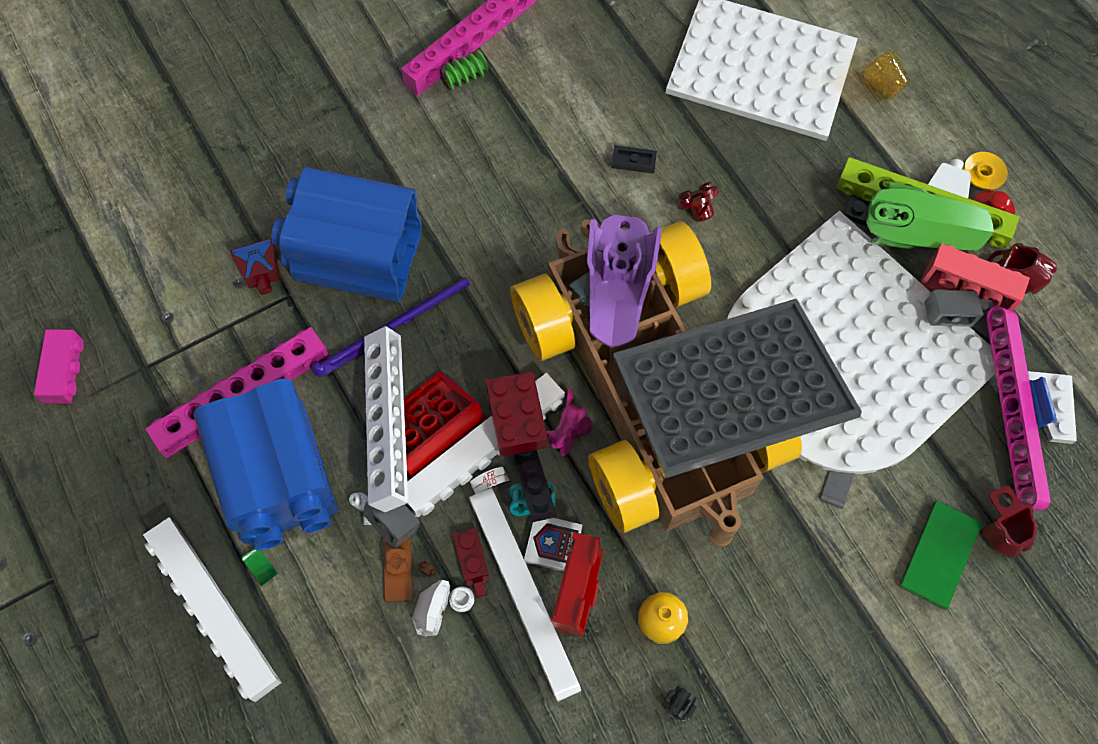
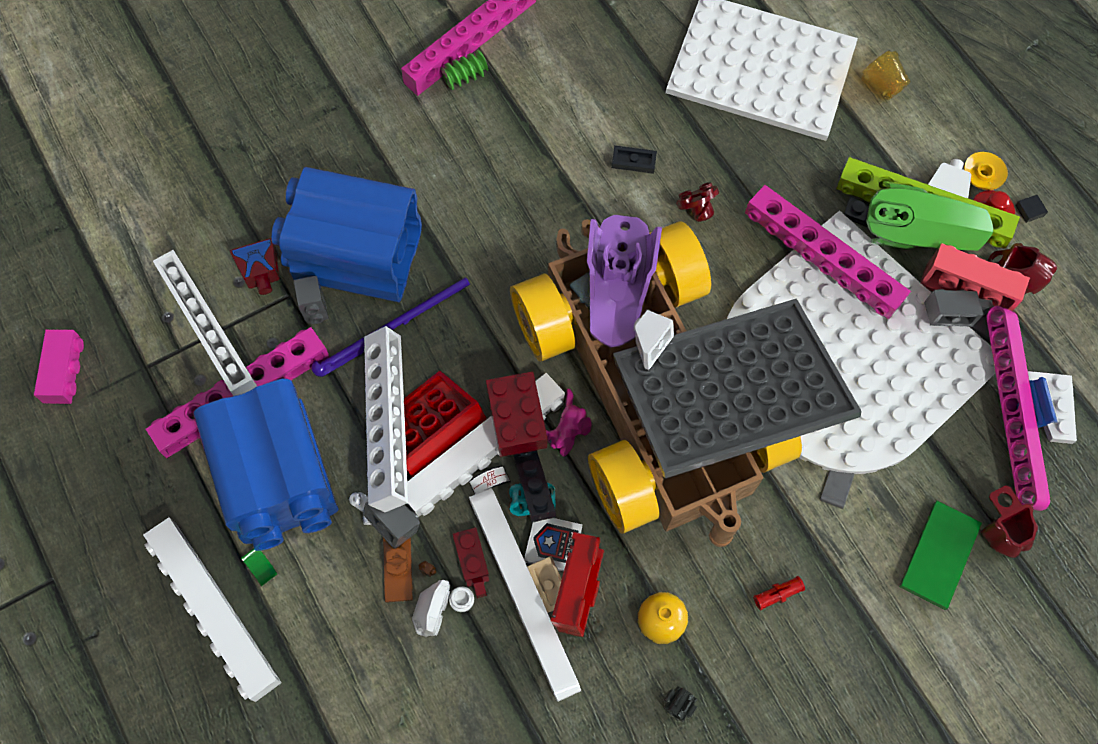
(204, 324): none -> white brick
(311, 300): none -> dark grey brick
(546, 581): none -> tan plate
(652, 336): none -> white slope
(779, 593): none -> red pin
(838, 252): none -> dark pink brick
(1031, 208): none -> black tile

